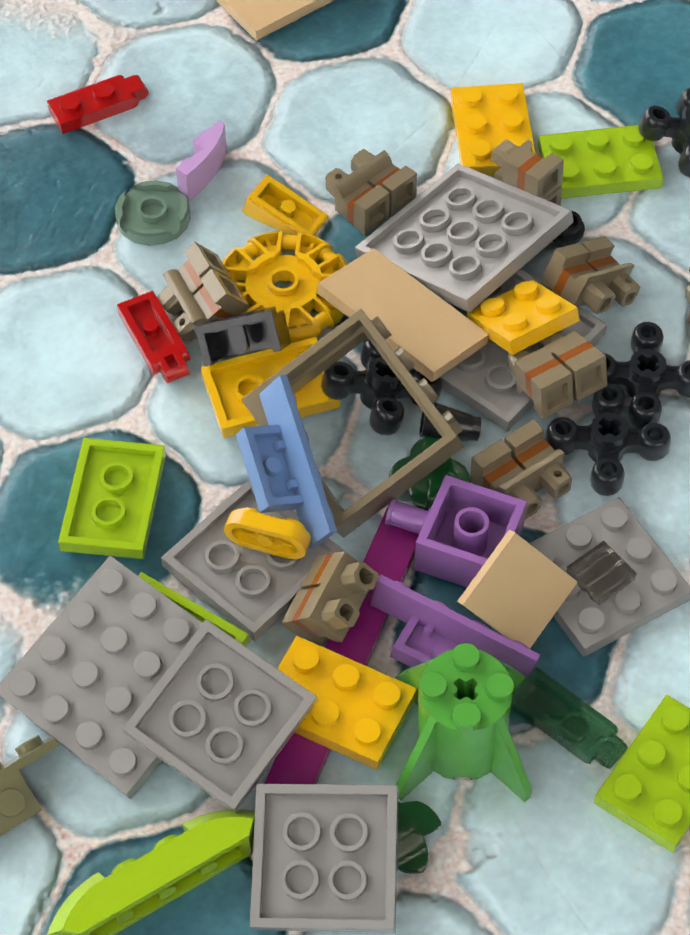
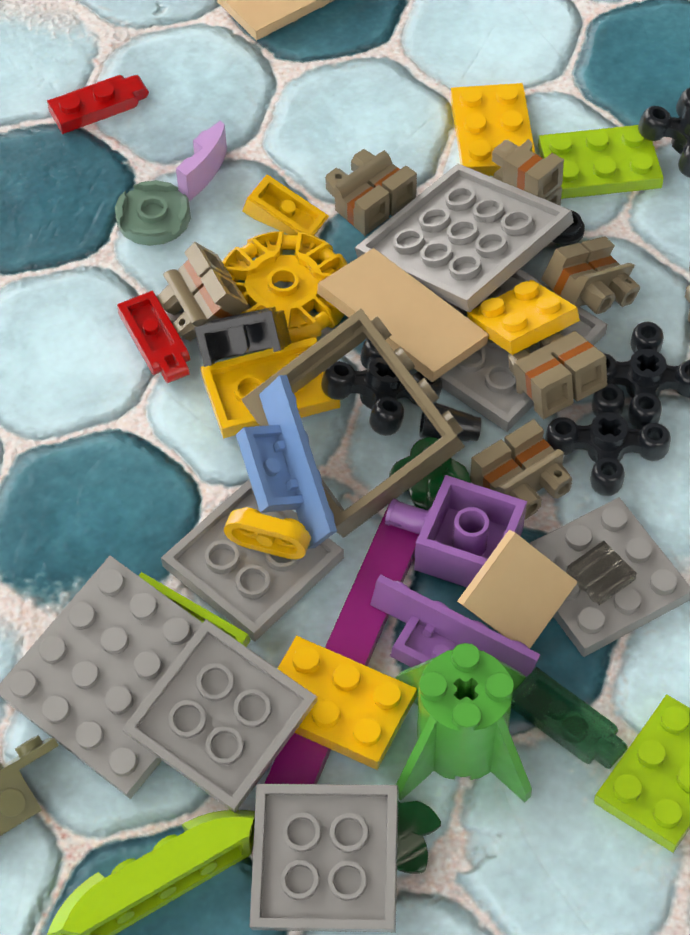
(112, 498): lime plate -> none
(330, 598): dark tan hips -> none

